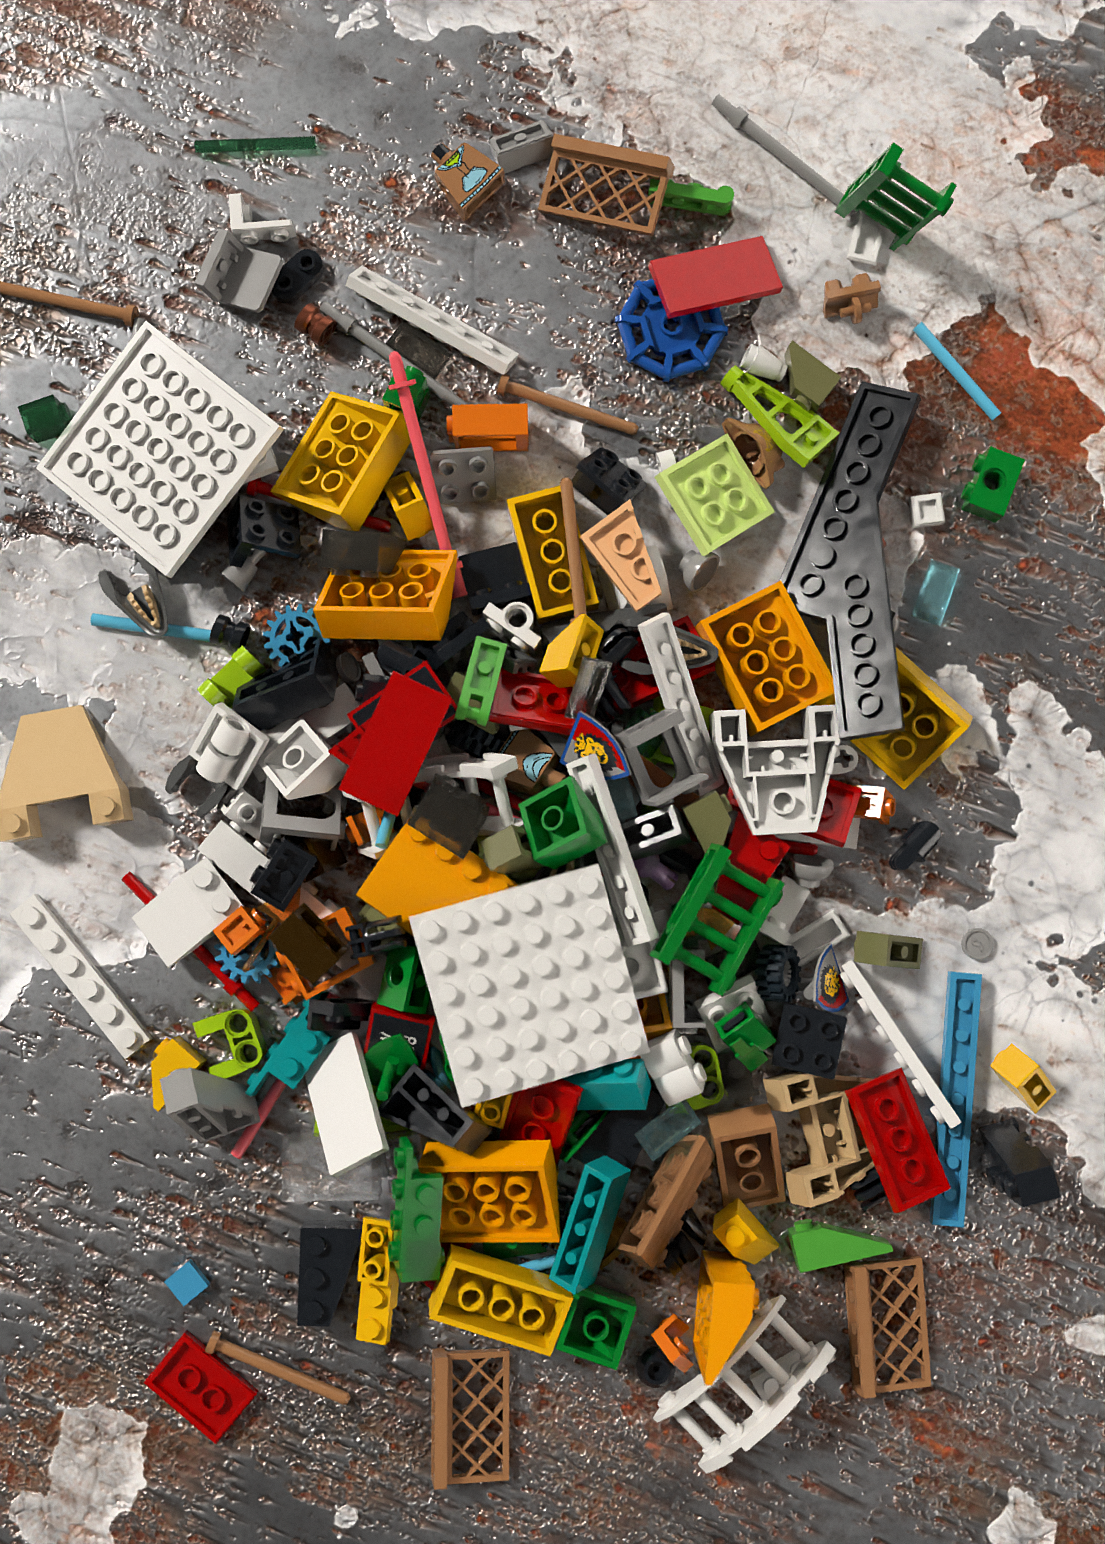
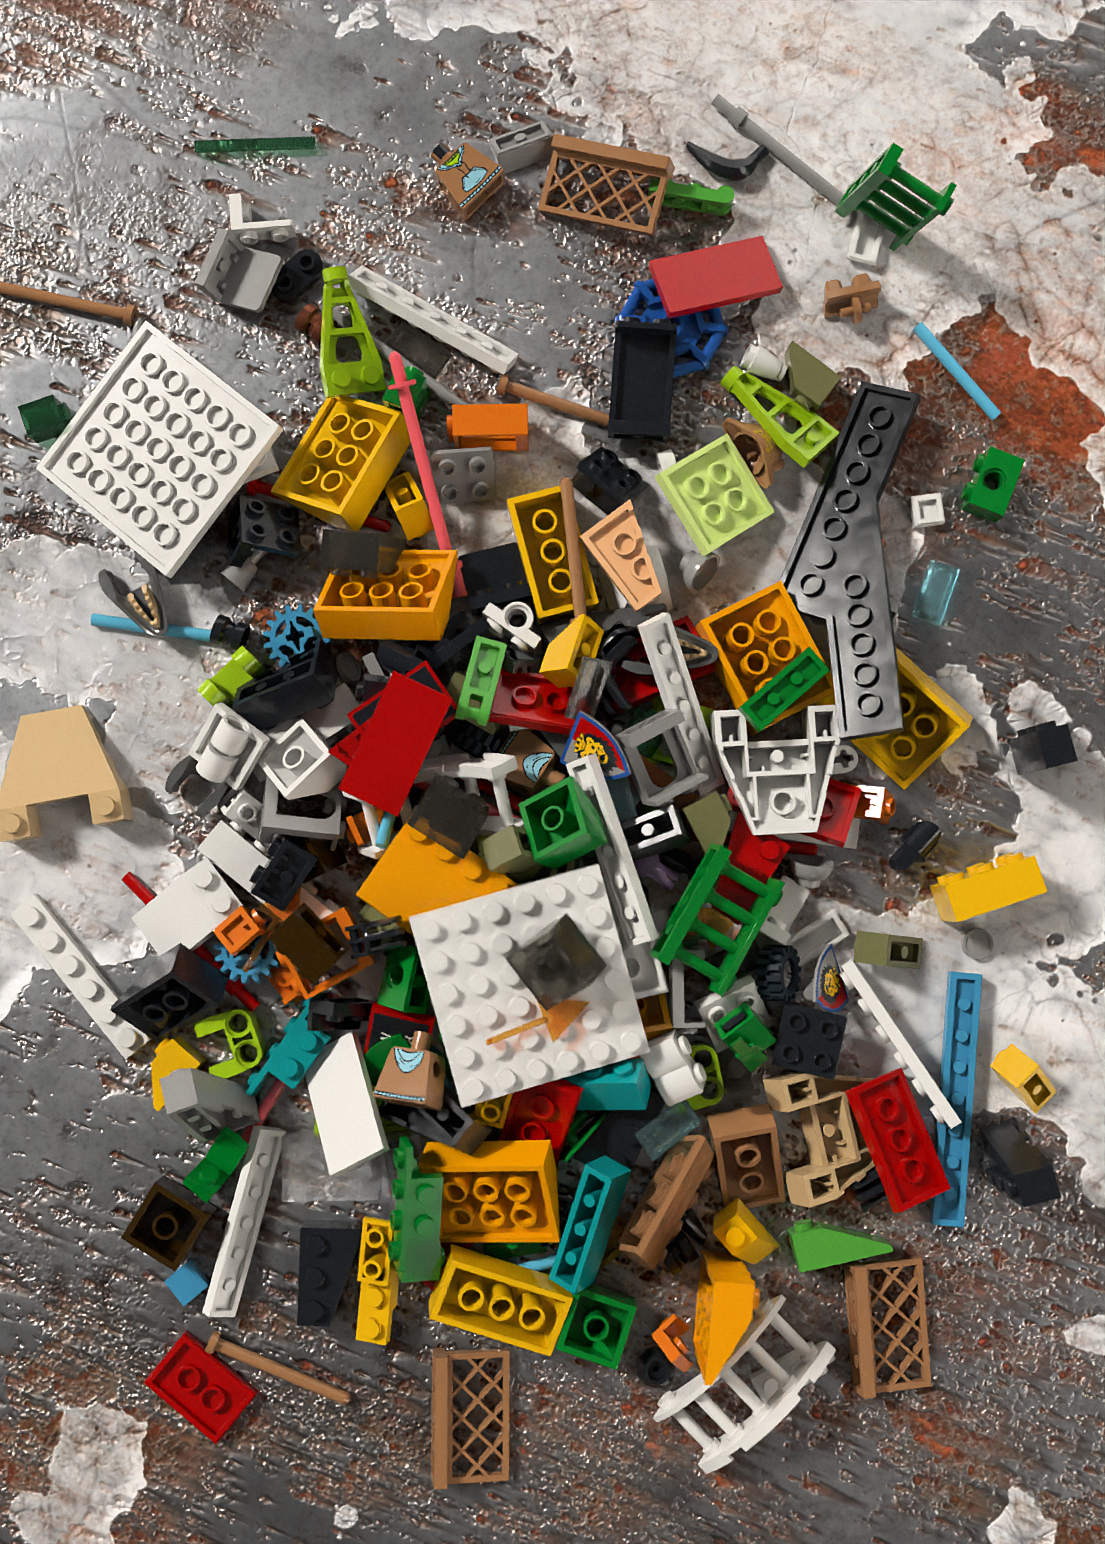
(168, 1223): none -> dark brown brick
(172, 994): none -> black slope
(217, 1166): none -> green bracket
(243, 1222): none -> white plate
(348, 377): none -> lime plate
(413, 1075): none -> medium nougat torso
(555, 1018): none -> clear orange piece
(556, 962): none -> clear smoke slope
(642, 380): none -> black panel
(727, 168): none -> black piece
(783, 689): none -> green plate
(987, 887): none -> yellow brick
(1042, 747): none -> black wedge

